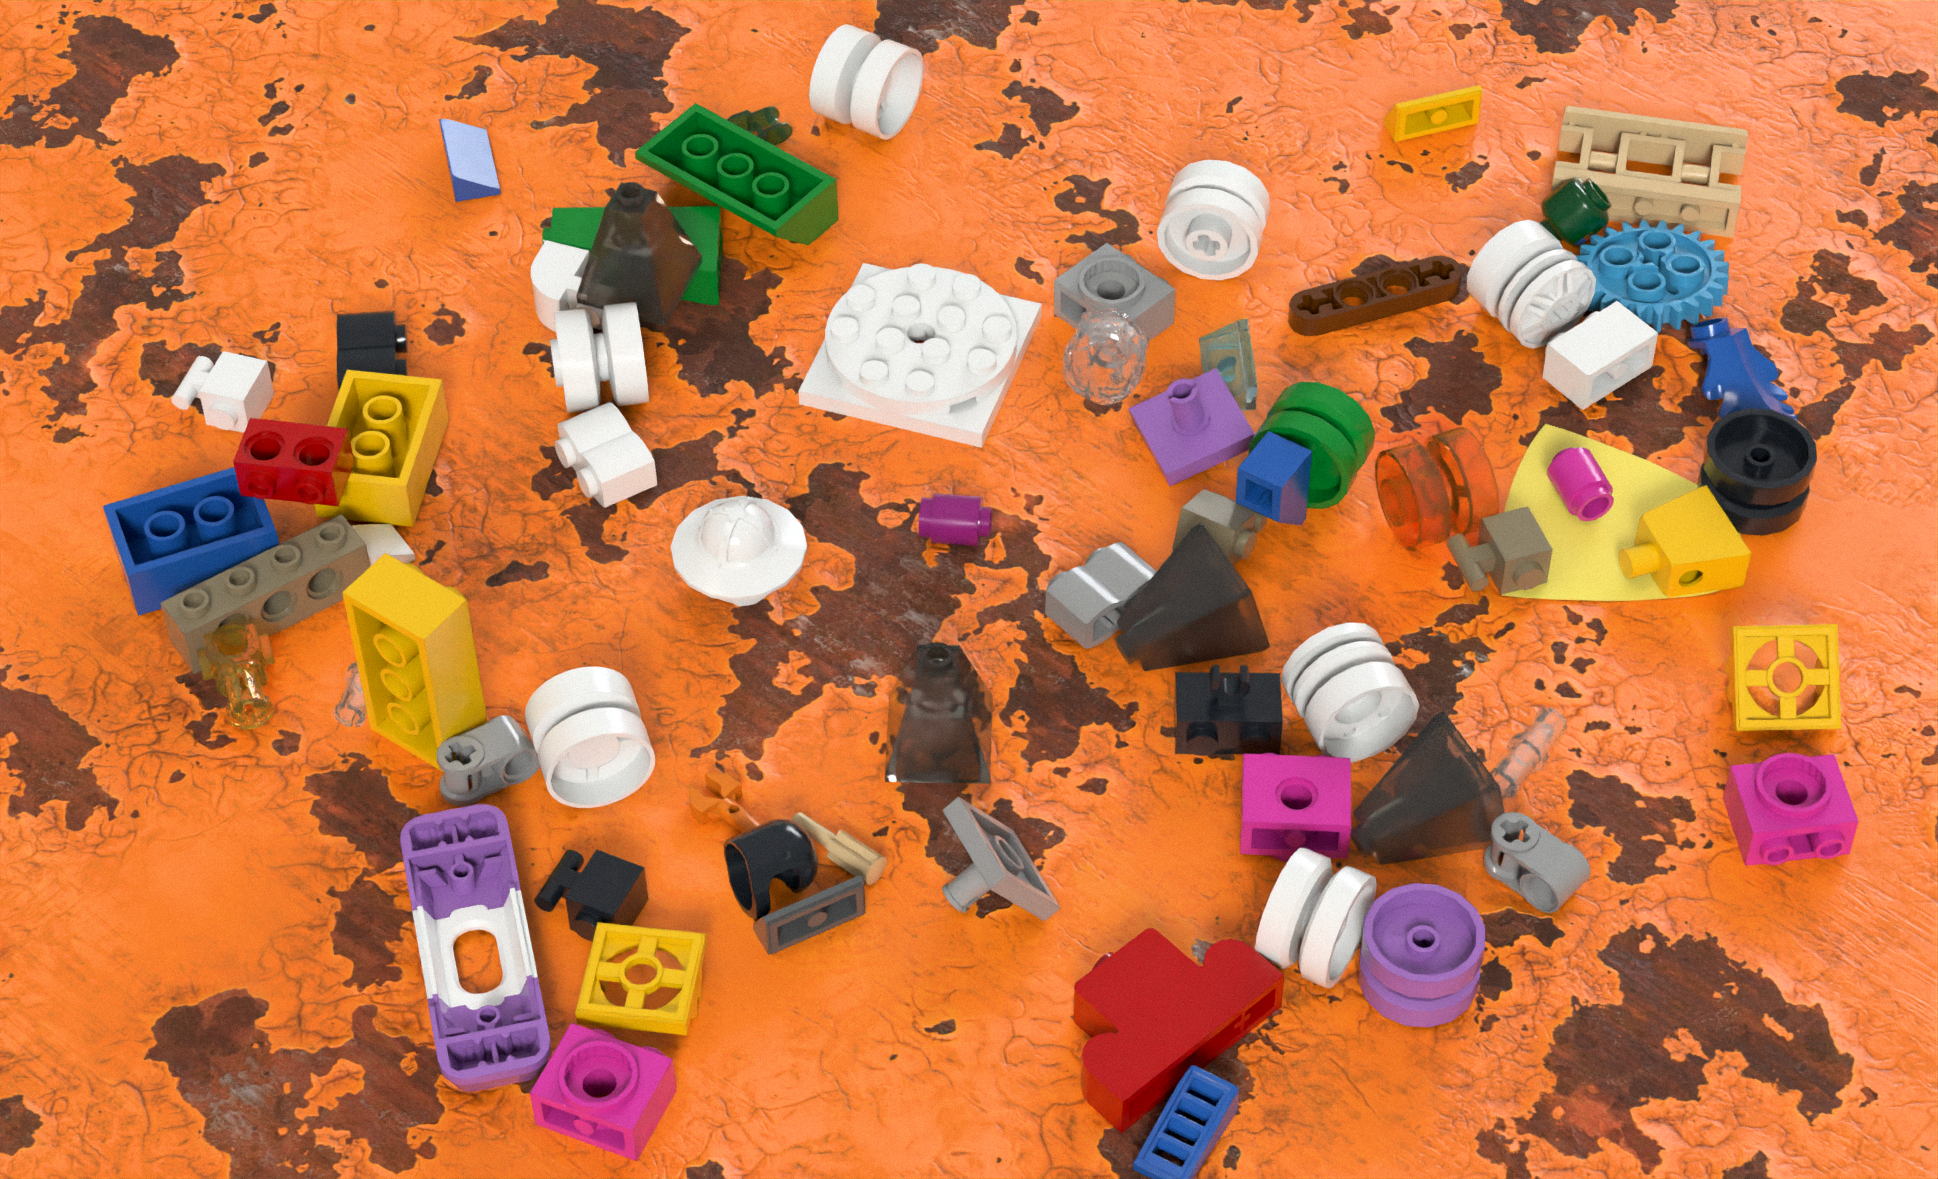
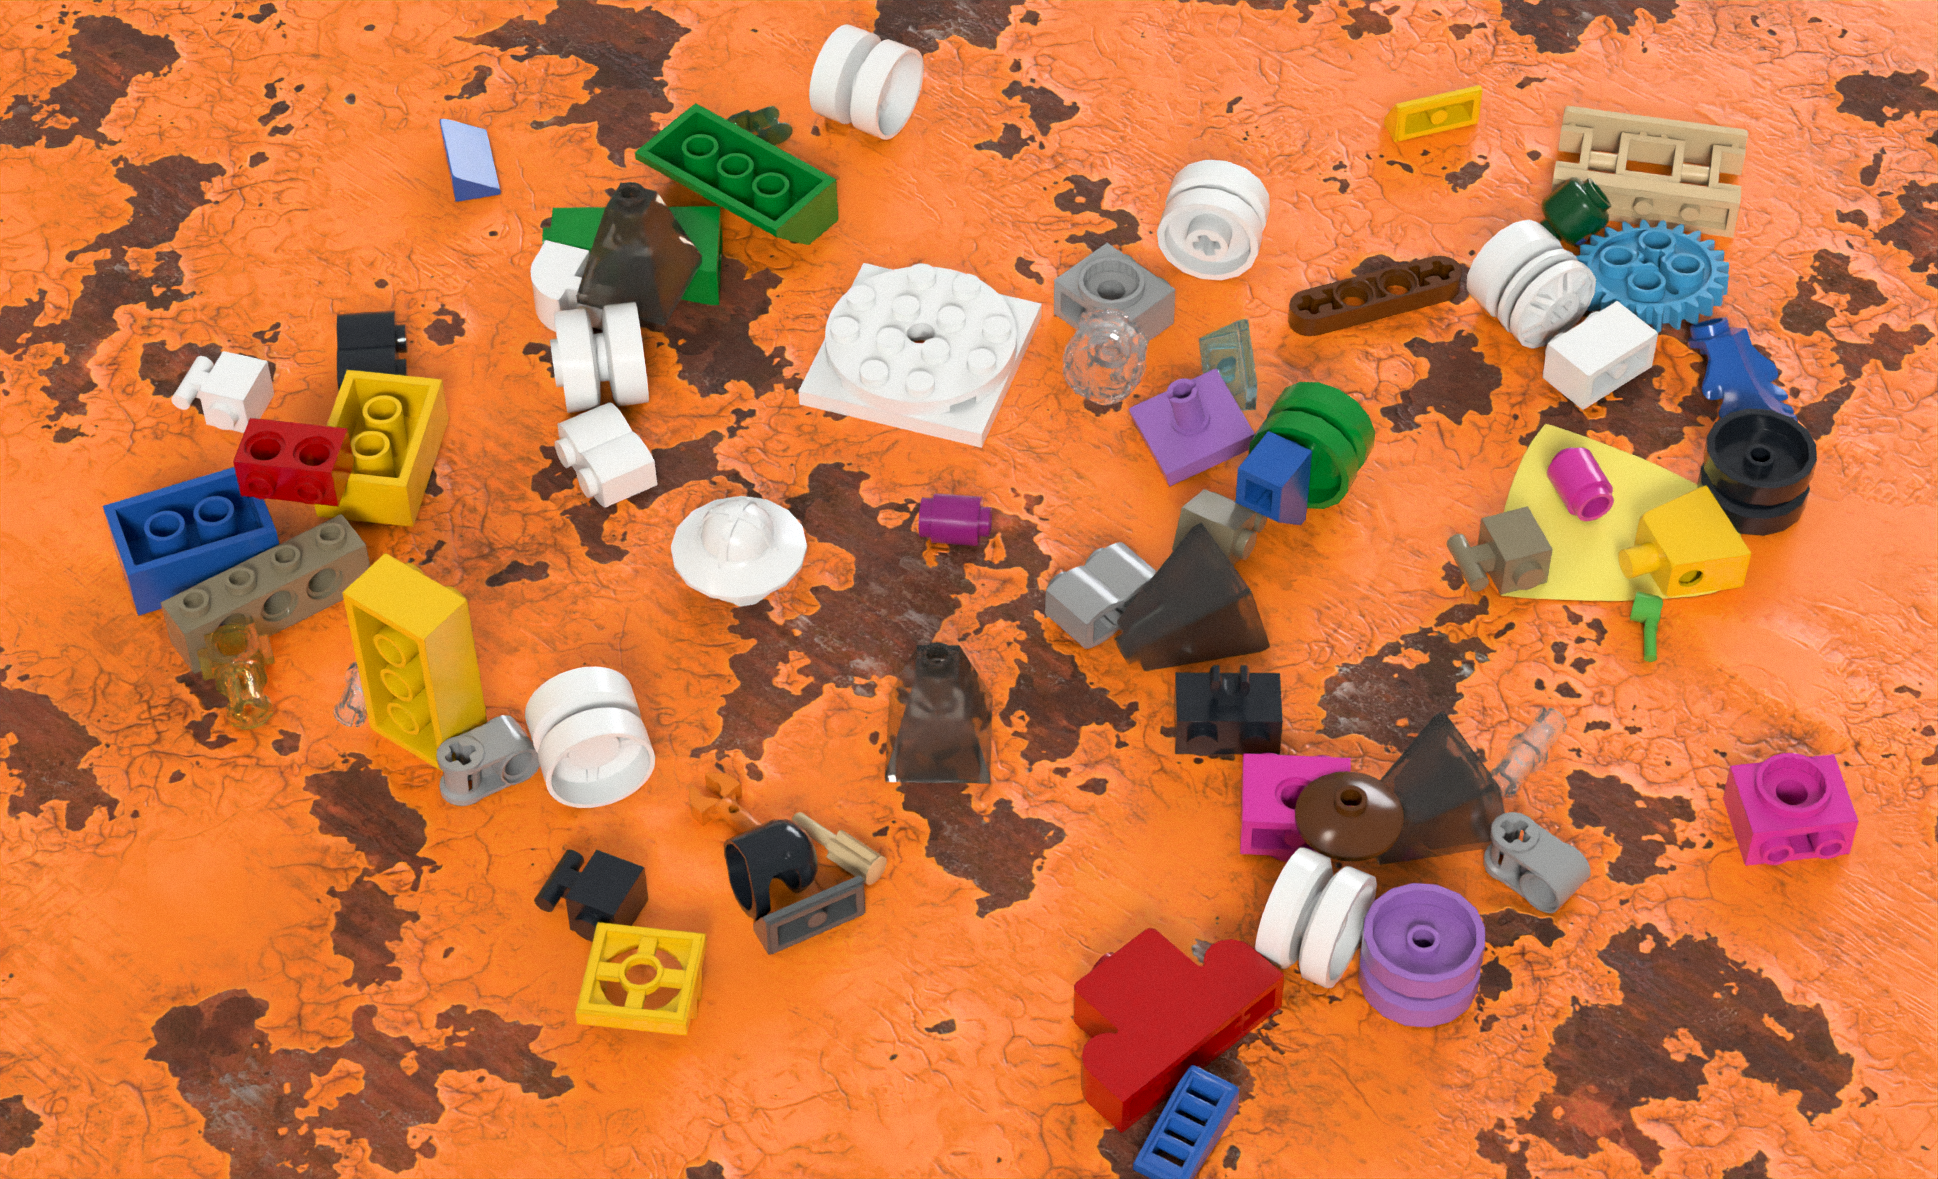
(382, 540): white slope -> none
(460, 882): medium lavender piece -> none
(595, 1063): dark pink brick -> none
(997, 864): light grey tile -> none
(1344, 830): none -> reddish brown dish
(1350, 691): white wheel -> none
(1436, 488): clear orange wheel -> none
(1647, 610): none -> bright green hand
(1745, 711): yellow piece -> none

